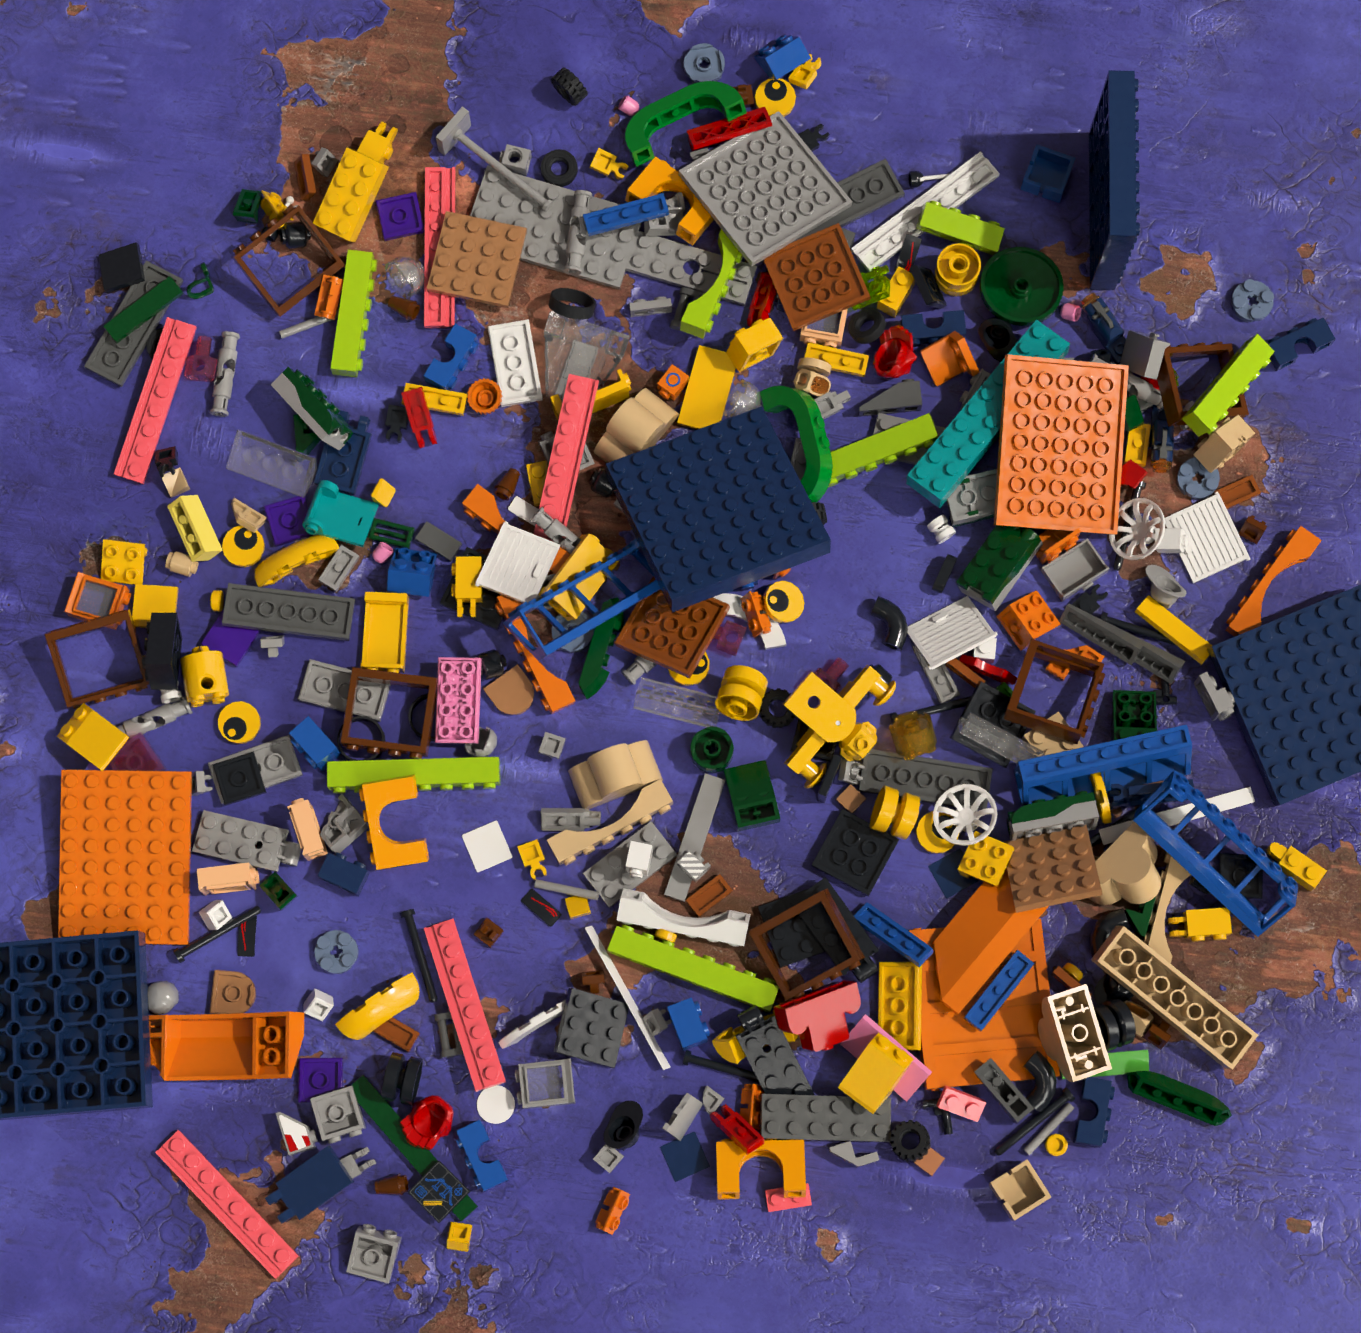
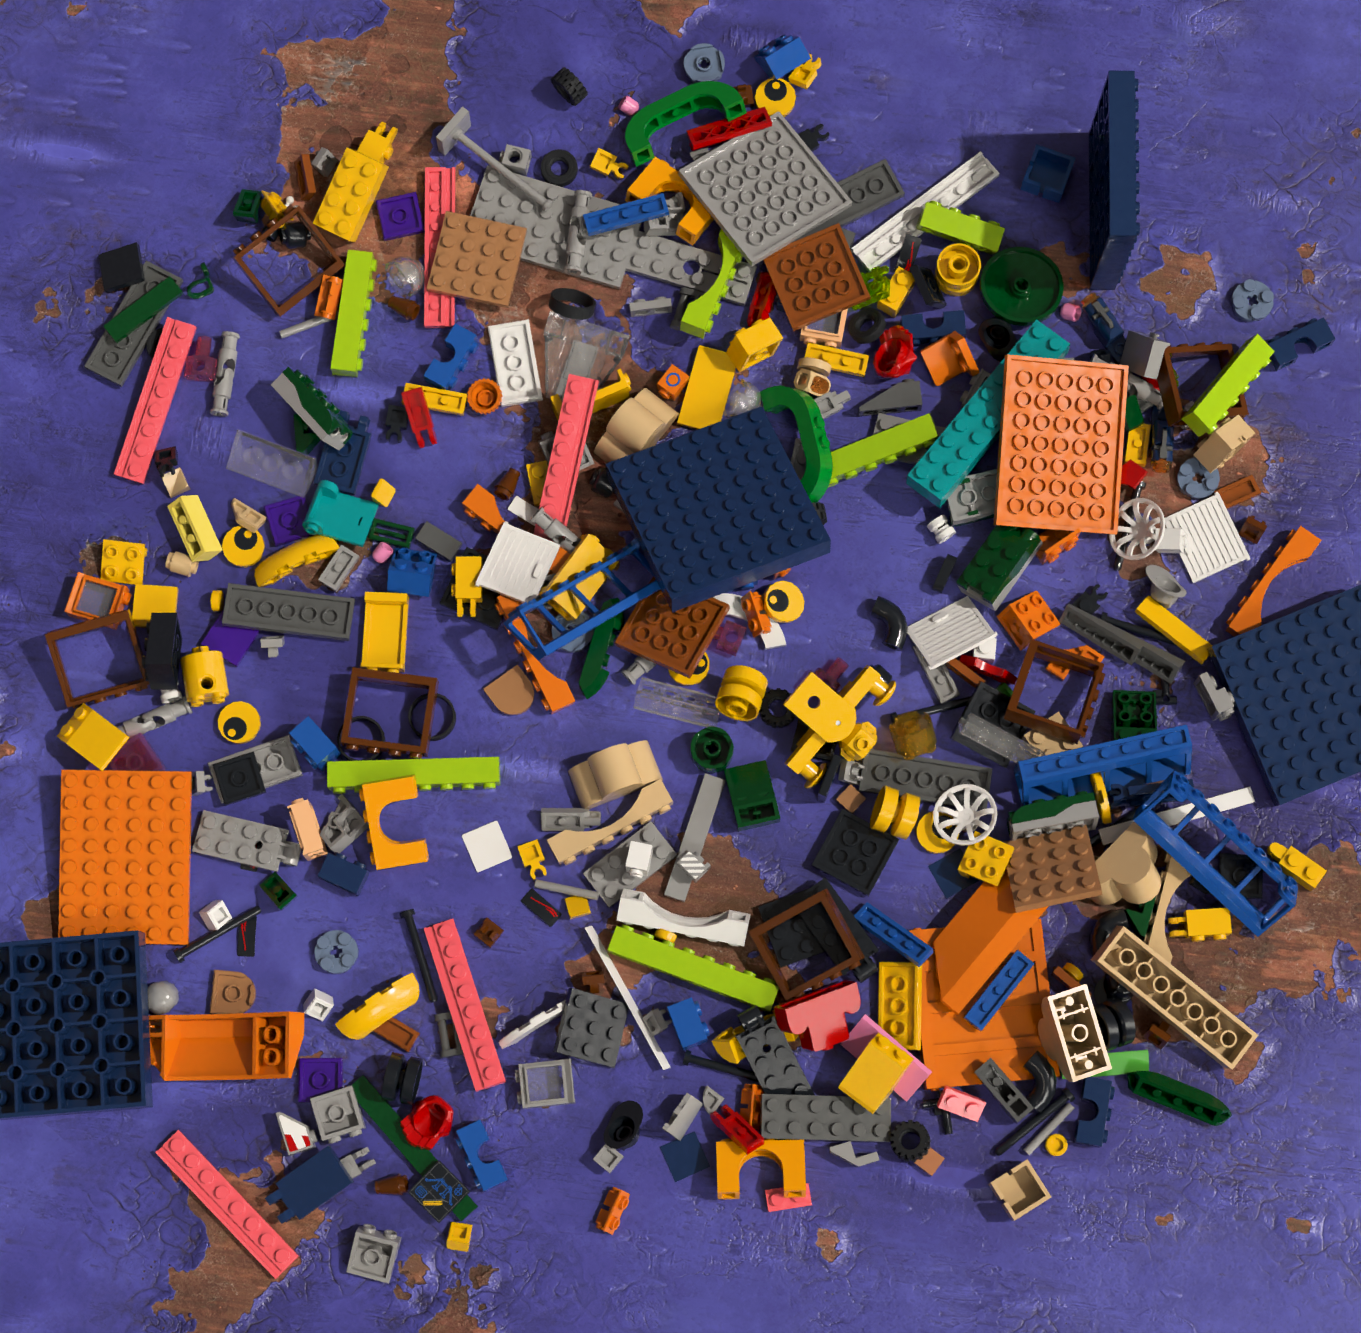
(227, 878): light nougat window -> none
(329, 688): light grey tile -> none
(458, 700): bright pink tile -> none
(486, 744): light grey hair -> none
(492, 664): black head -> none
(495, 1104): white sticker -> none
(552, 745): light grey tile -> none
(709, 895): dark orange tile -> none
(916, 178): black hinge -> none
(1075, 570): light grey container -> none
(1141, 1017): tan rock -> none

